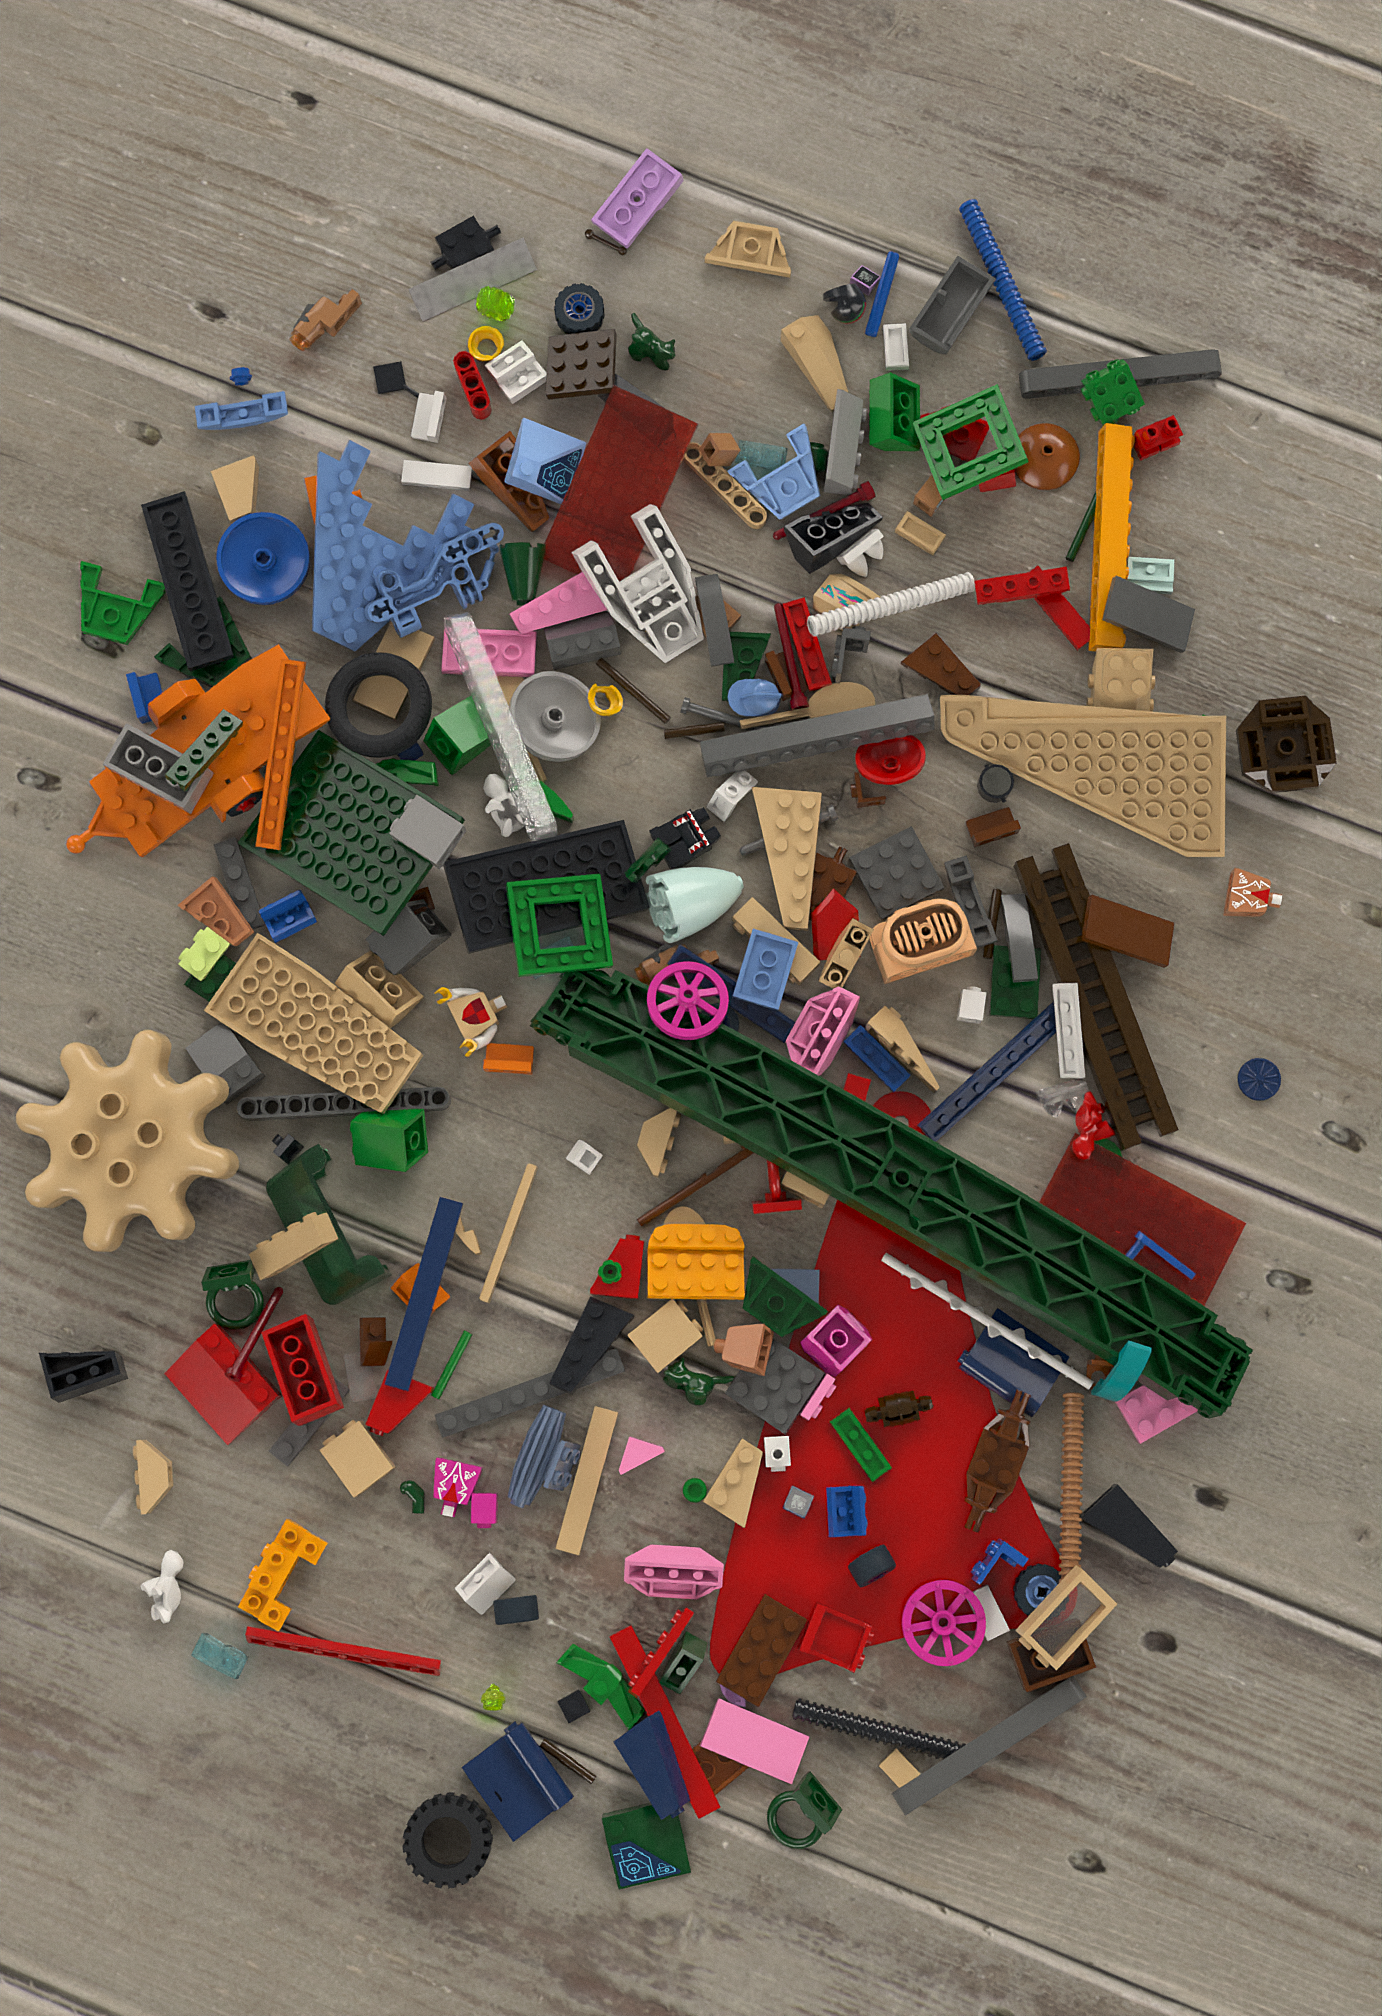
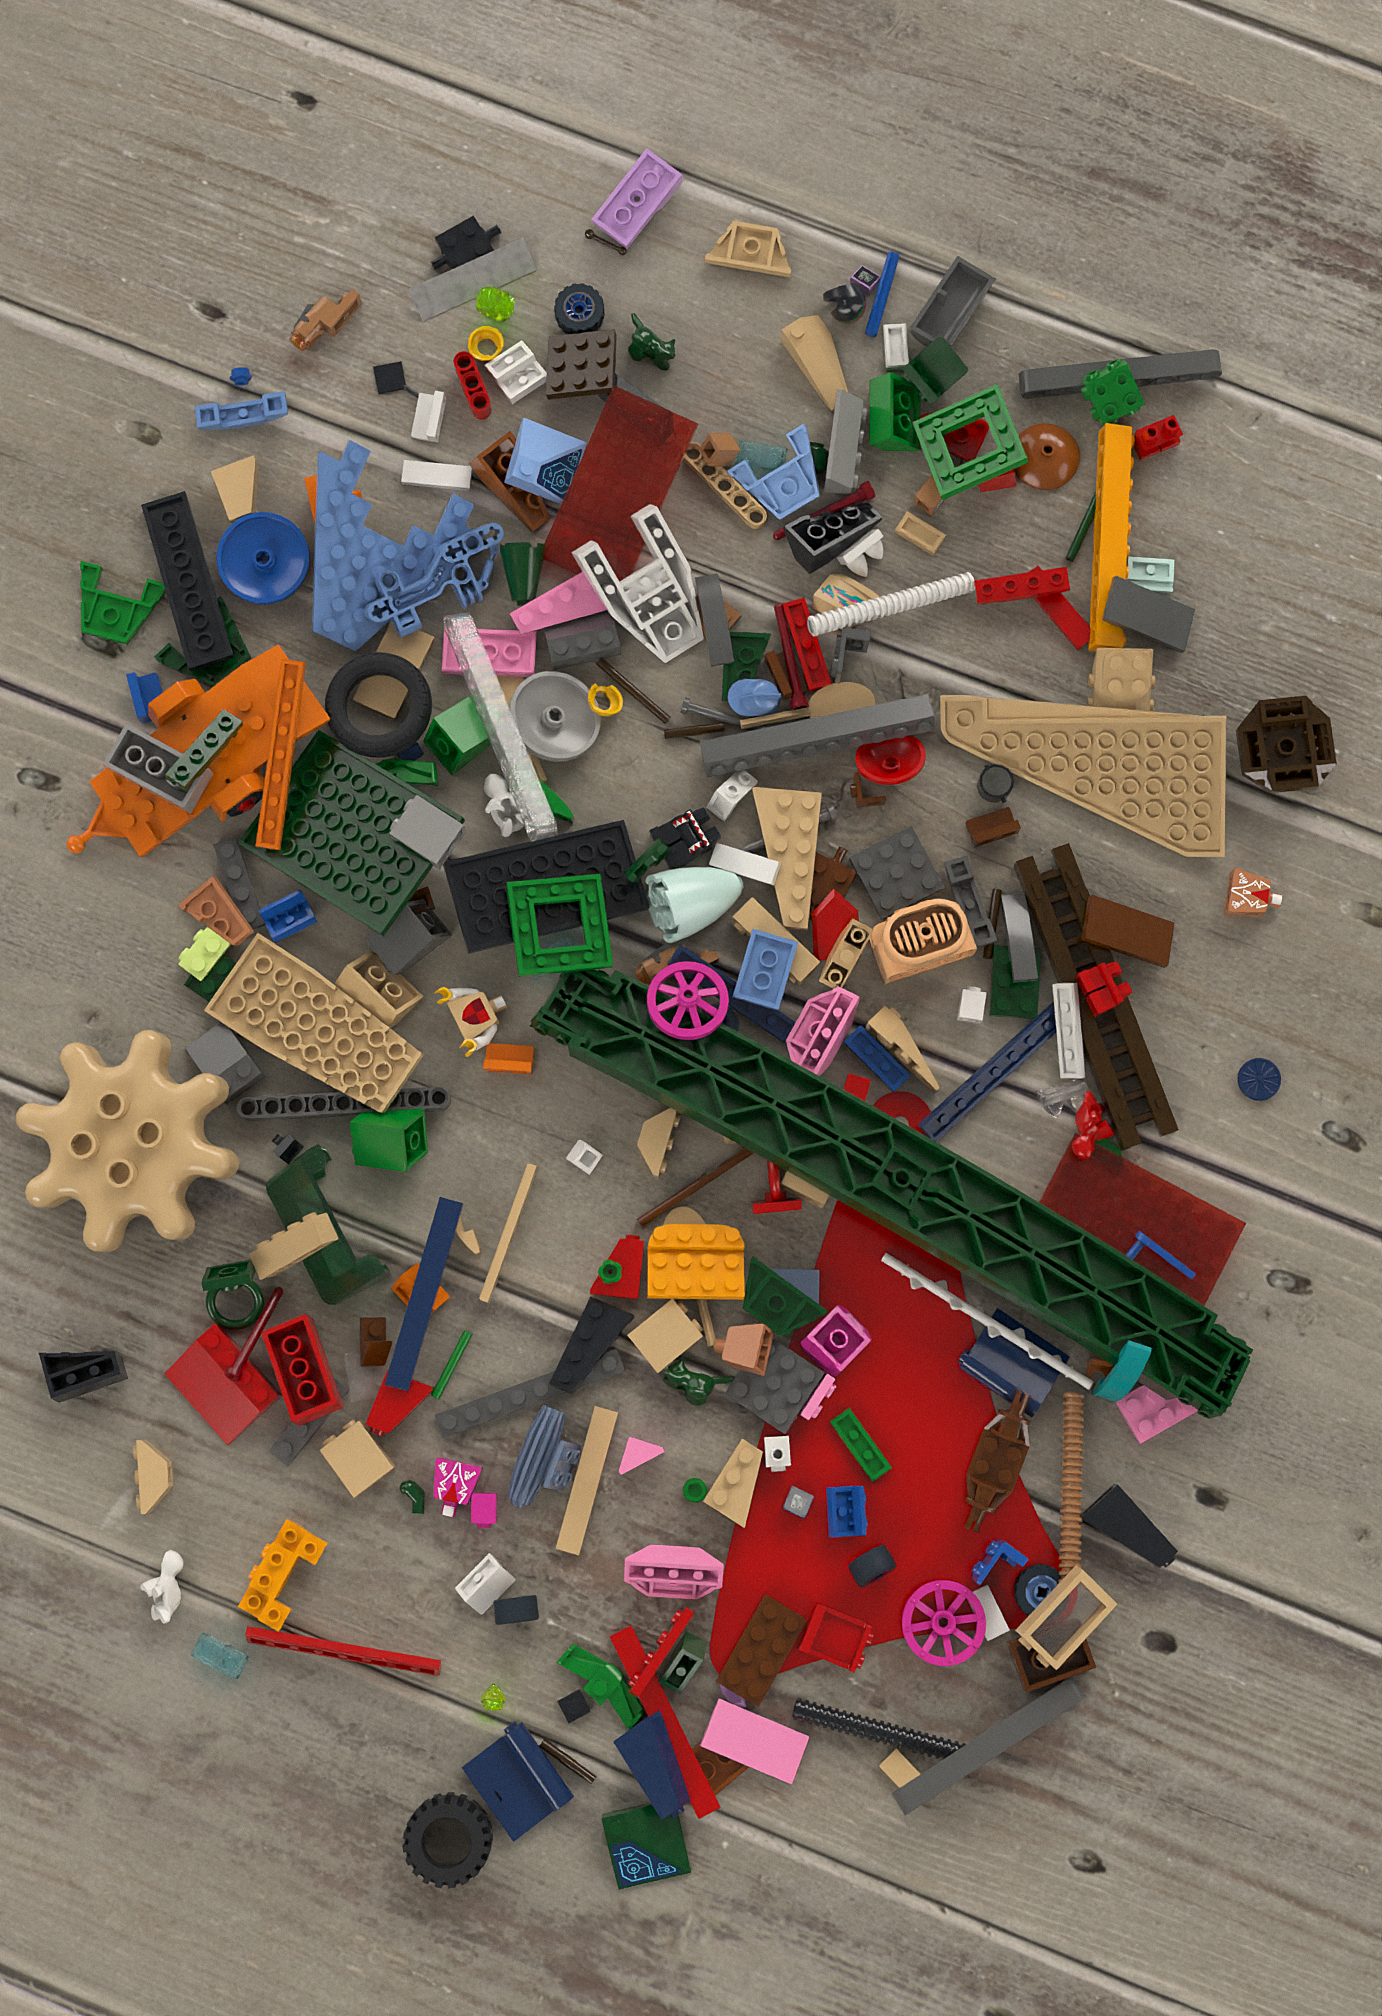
(745, 864): none -> white tile
(814, 1803): dark green tile -> none
(898, 1409): dark brown piece -> none
(935, 370): none -> dark green bracket
(940, 665): reddish brown wing -> none
(1004, 283): blue piece -> none
(1102, 977): none -> red hips

